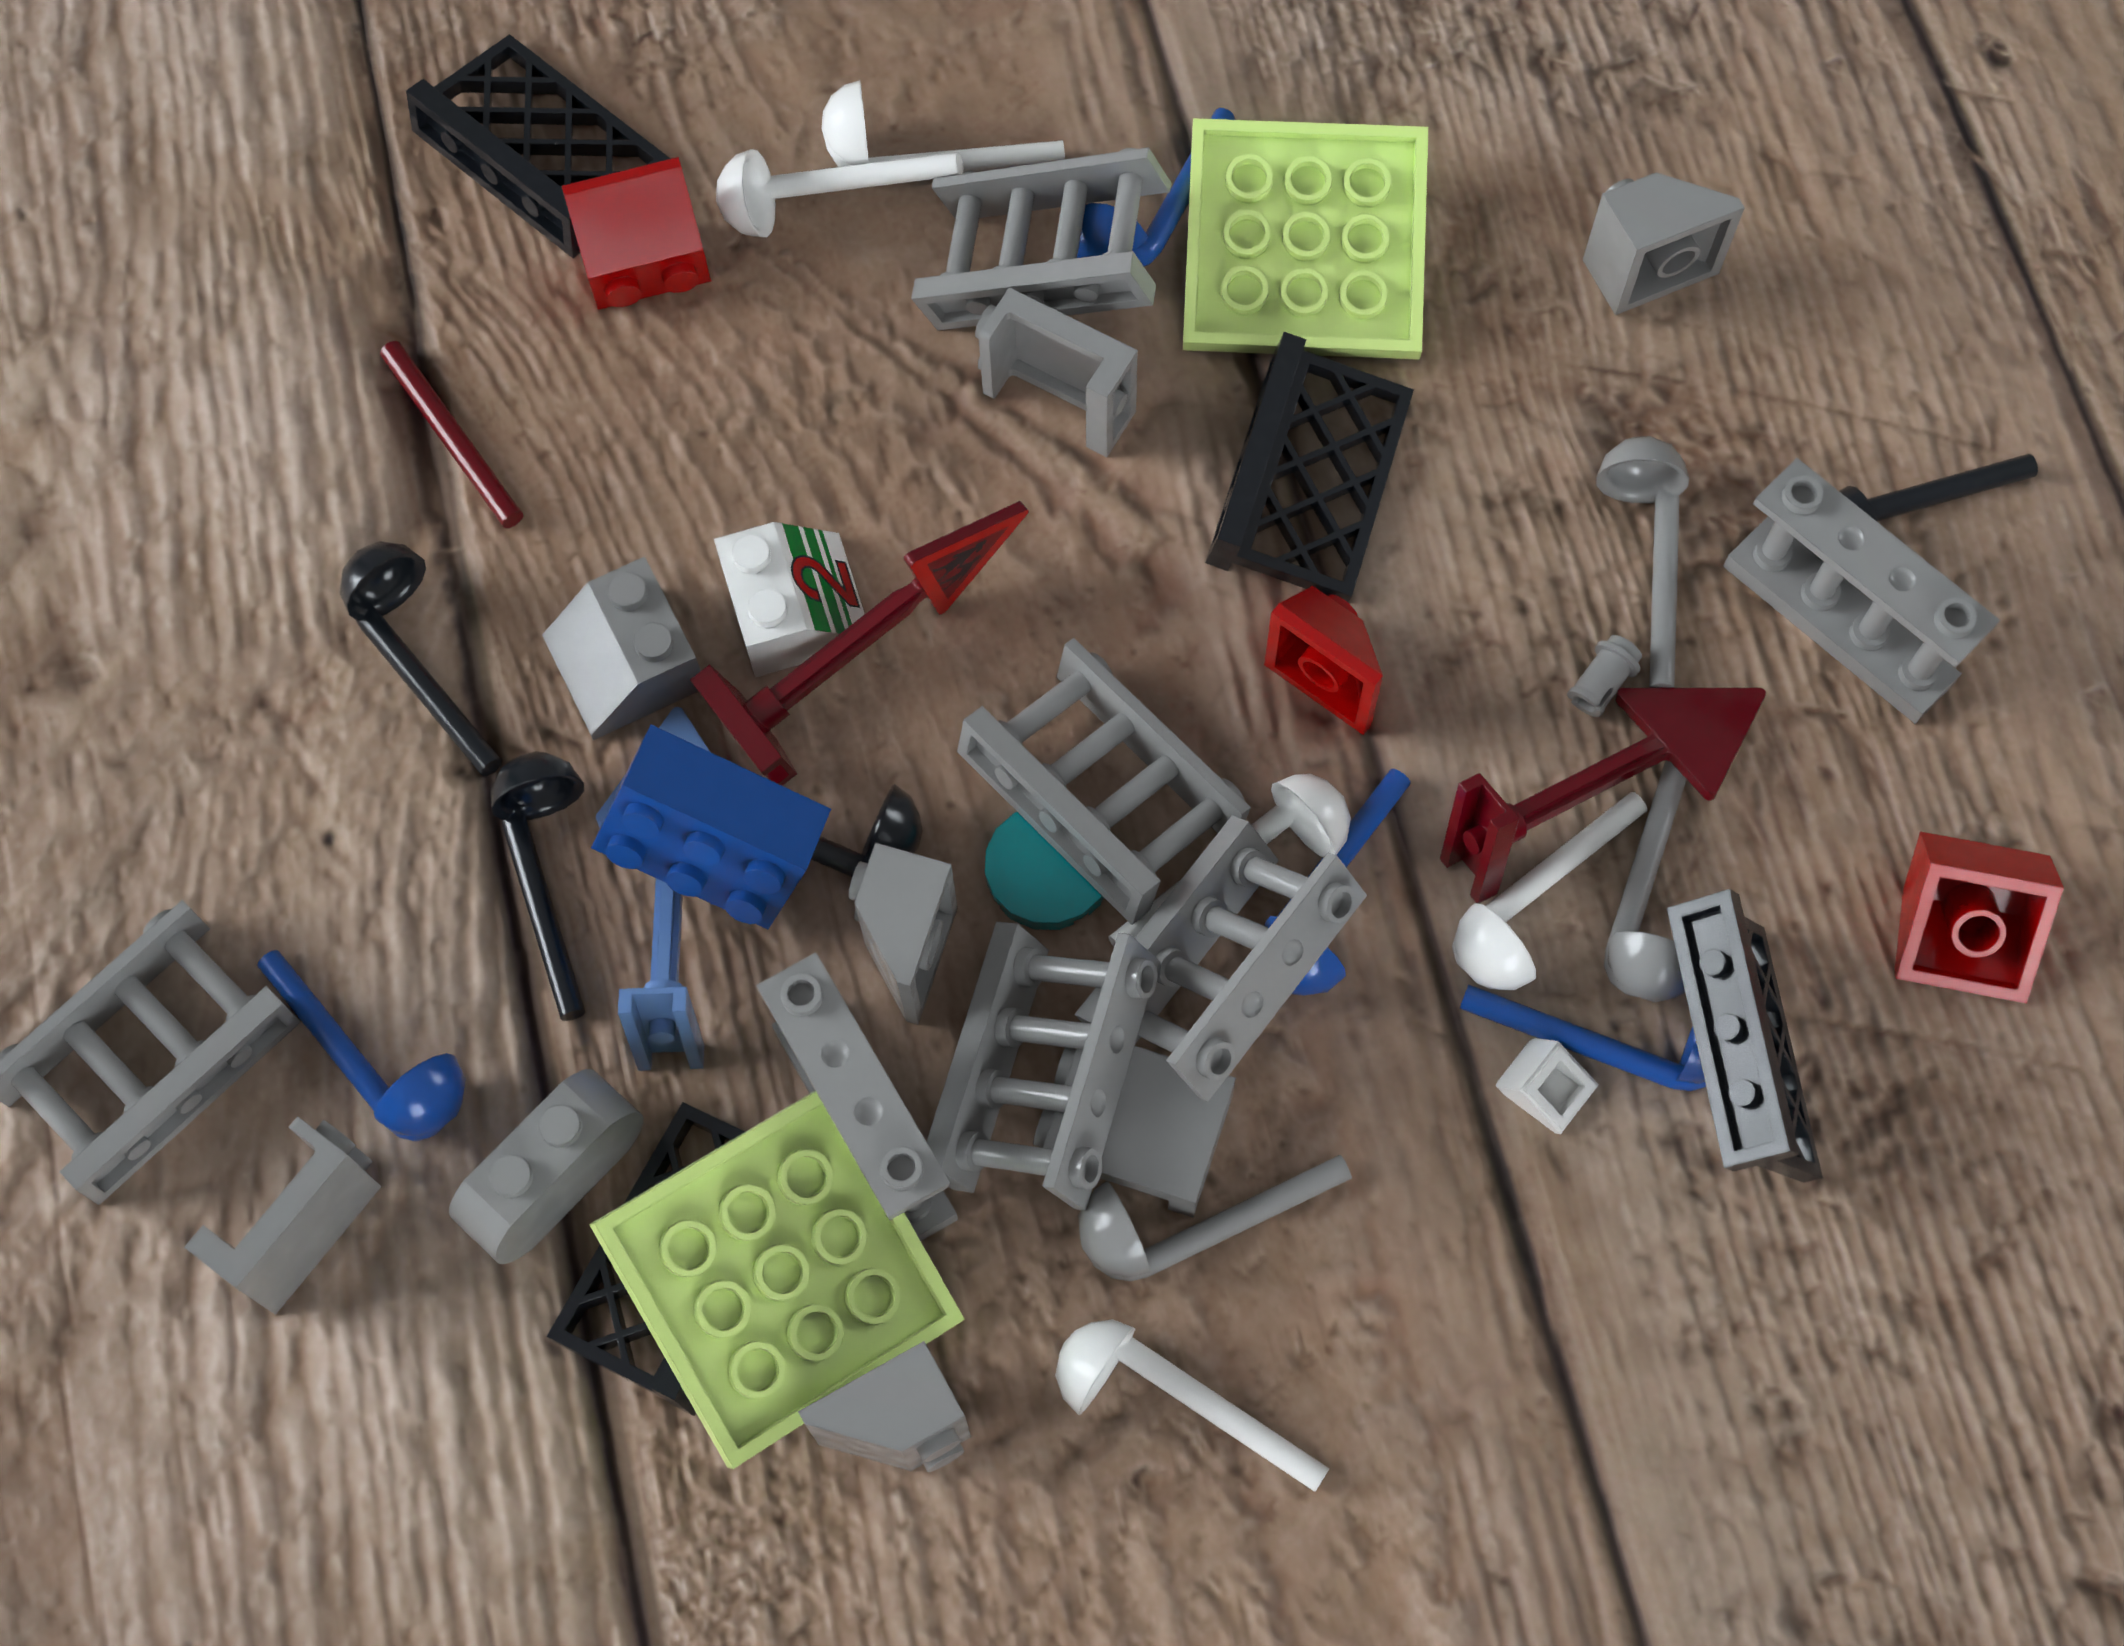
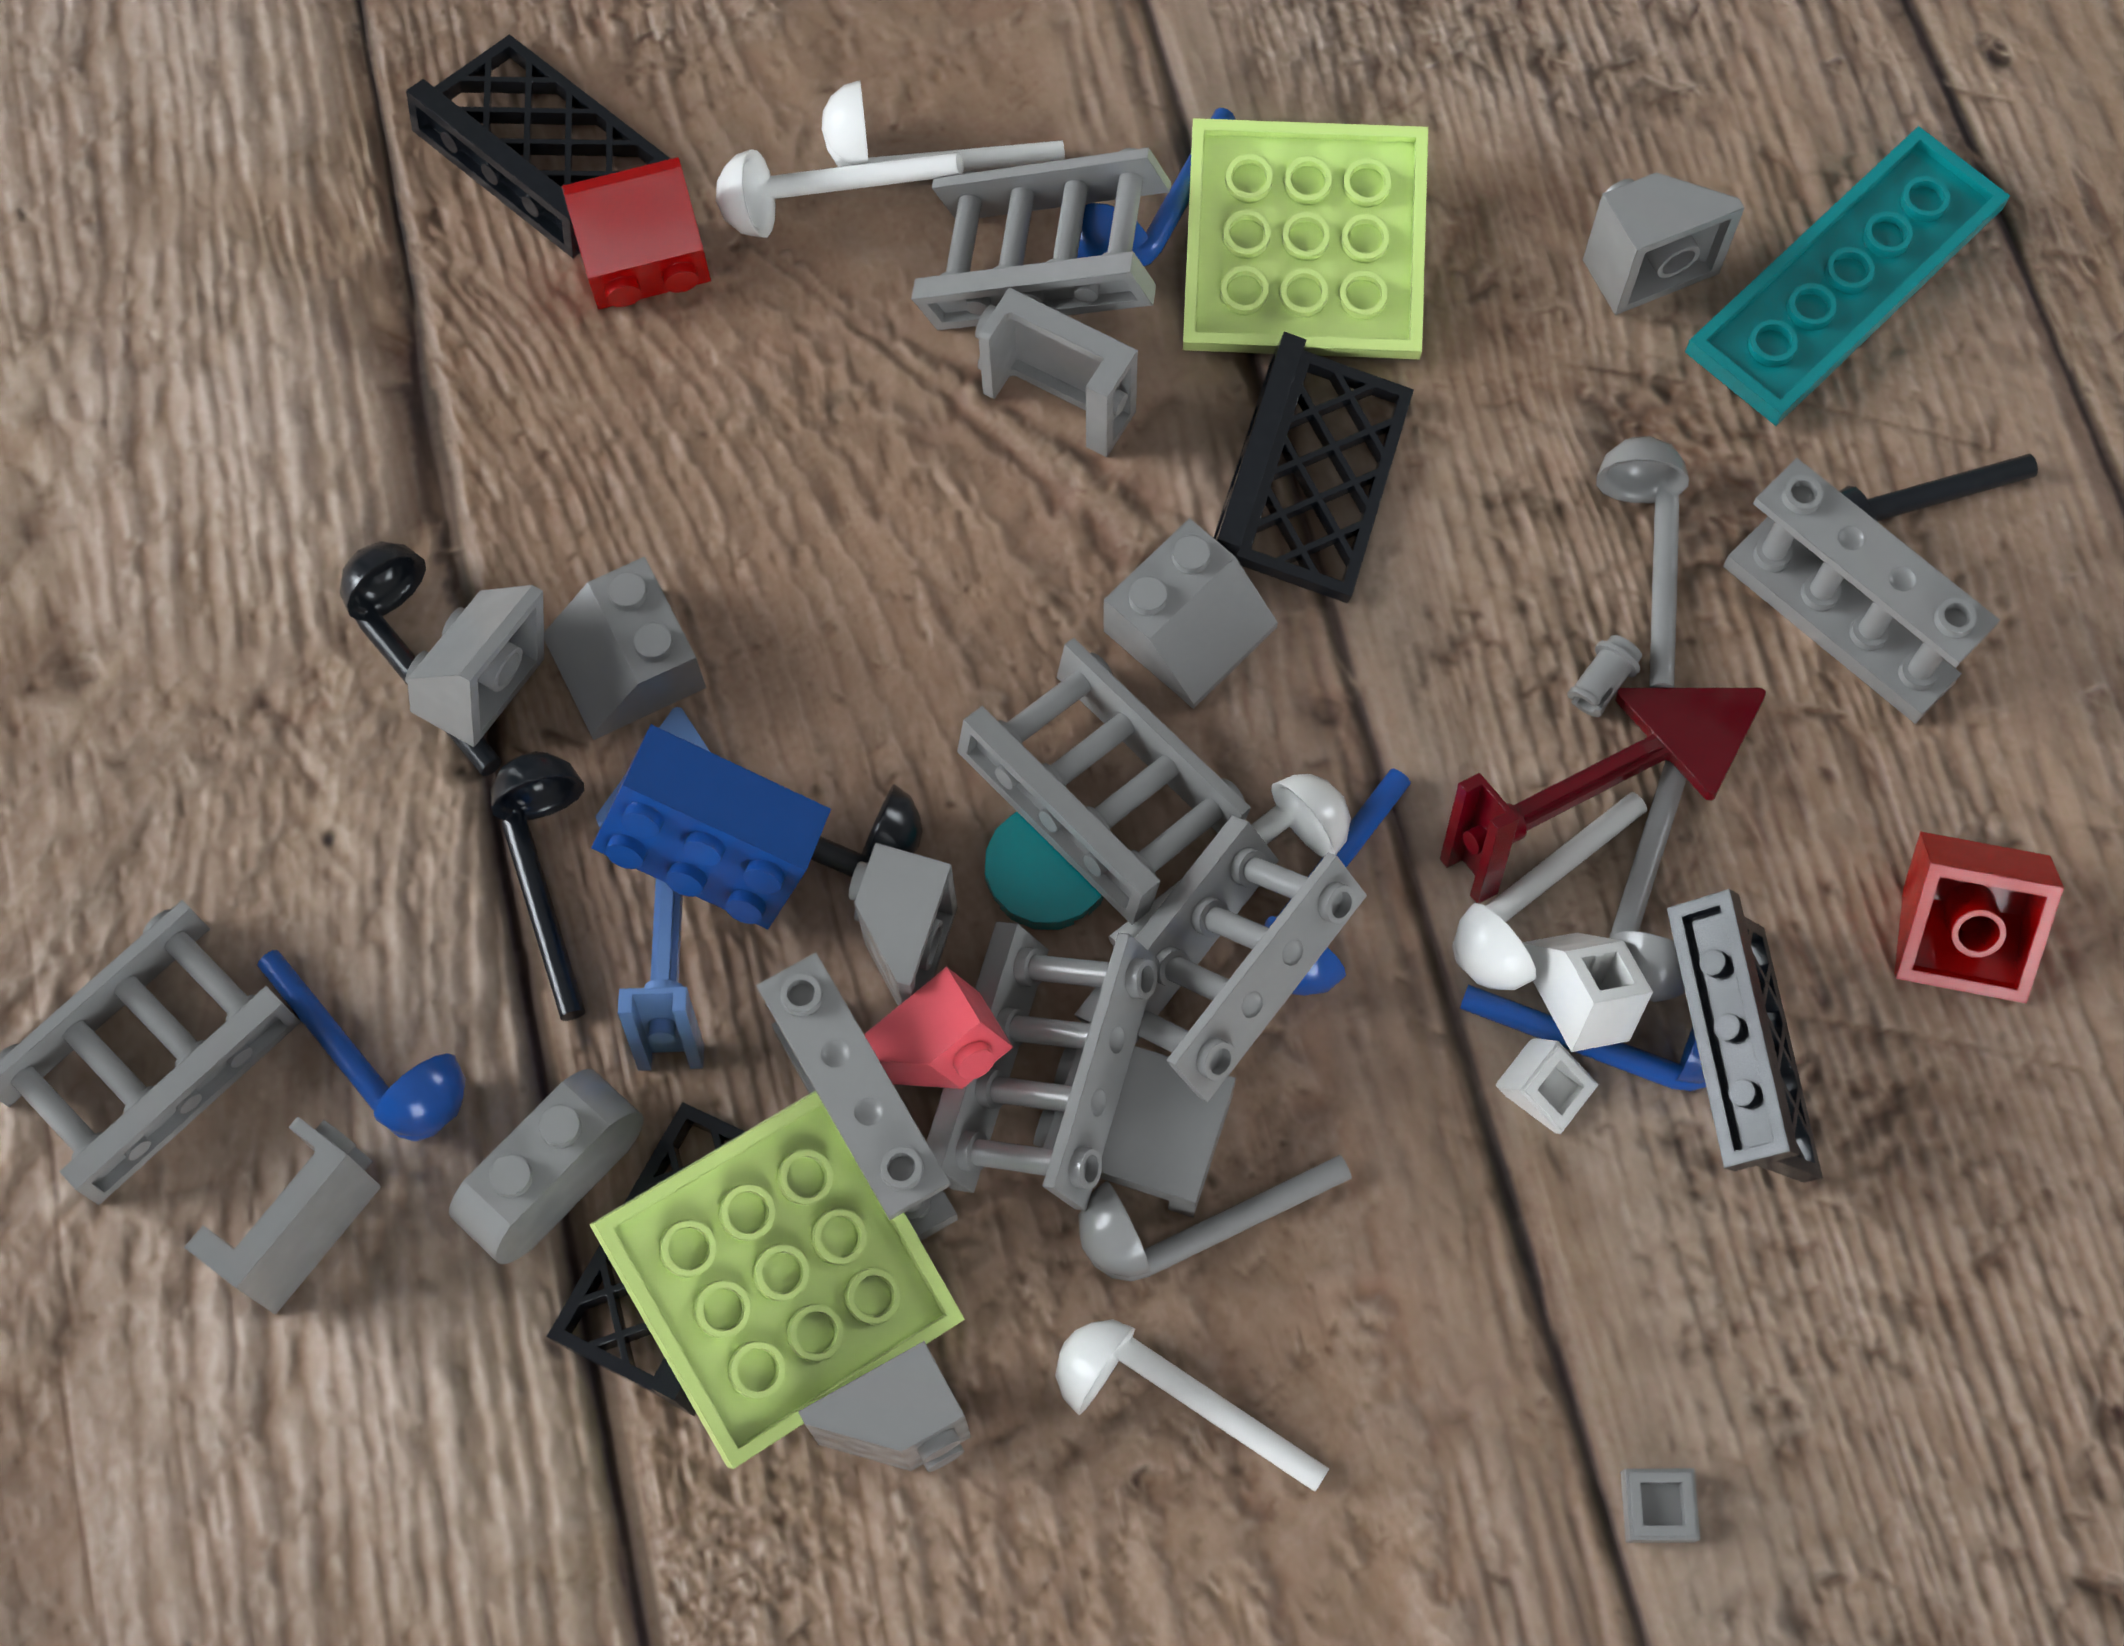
(451, 434): dark red bar -> none
(479, 661): none -> light grey slope
(788, 591): white slope -> none
(939, 1036): none -> coral slope
(940, 574): dark red piece -> none
(1188, 613): none -> light grey slope
(1326, 654): red slope -> none
(1589, 988): none -> white slope
(1660, 1505): none -> light grey tile
(1846, 275): none -> teal plate

